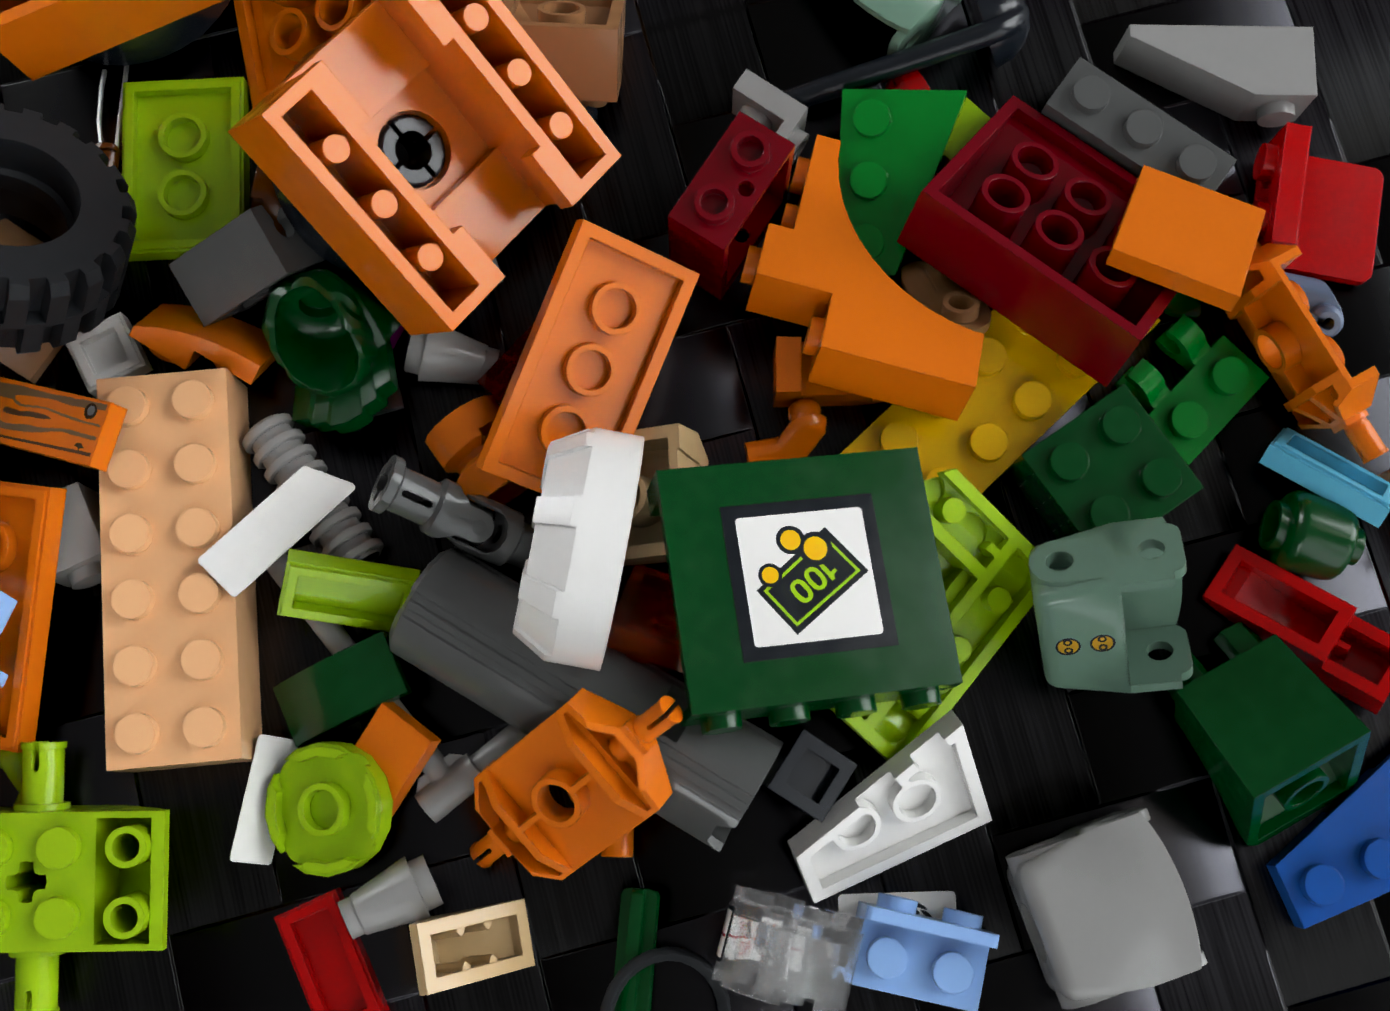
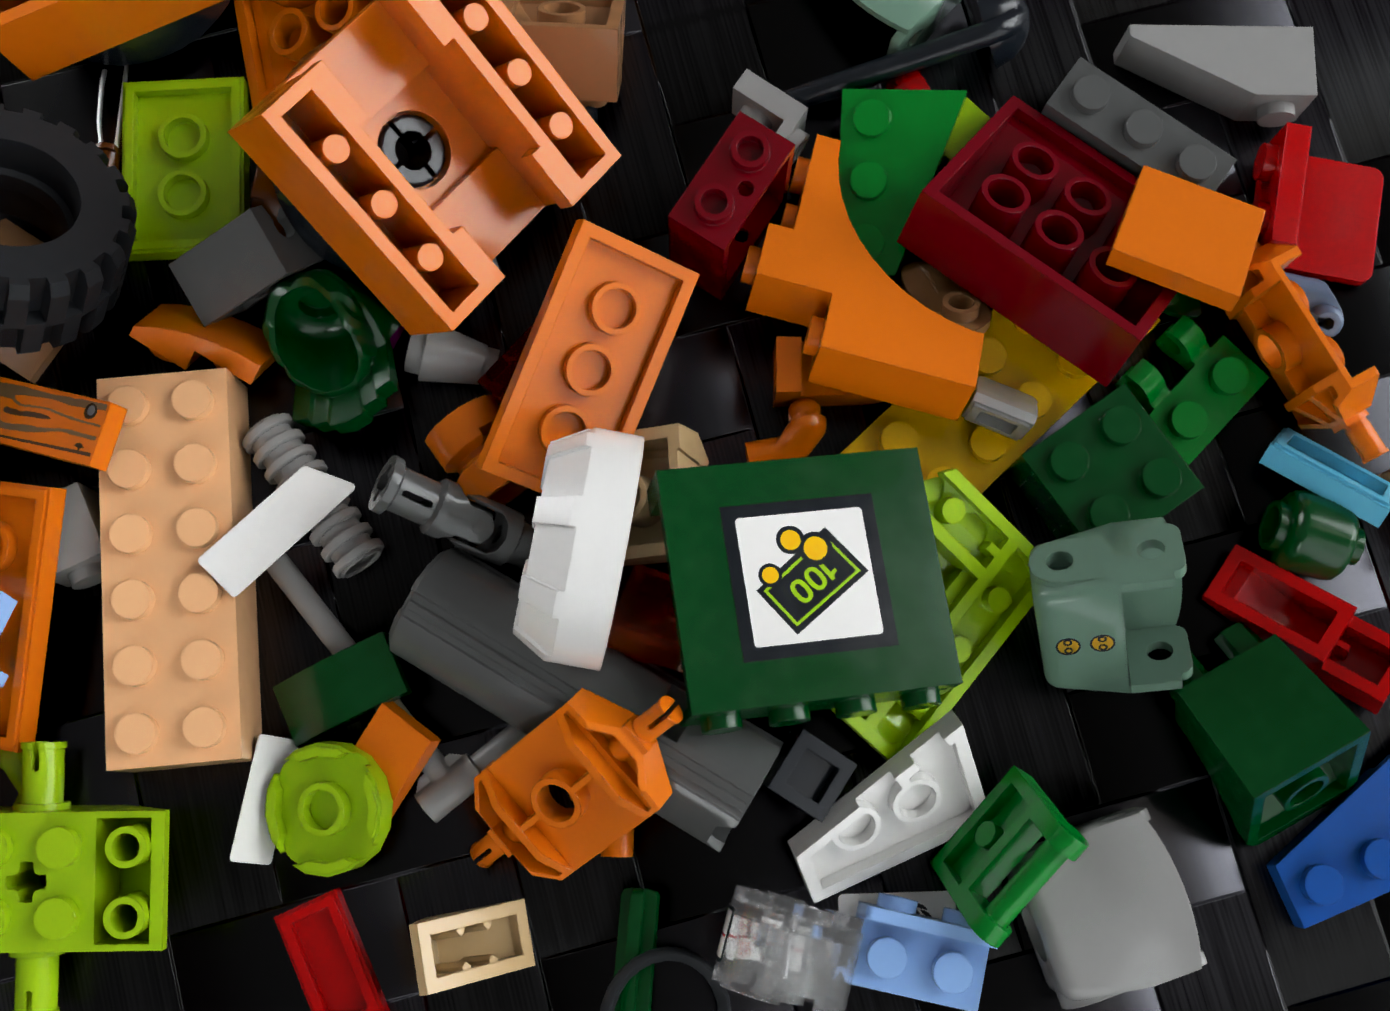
(108, 352): white tile -> none
(343, 590): lime tile -> none
(391, 899): light grey cone -> none
(994, 843): none -> green plate
(1001, 409): none -> light grey slope

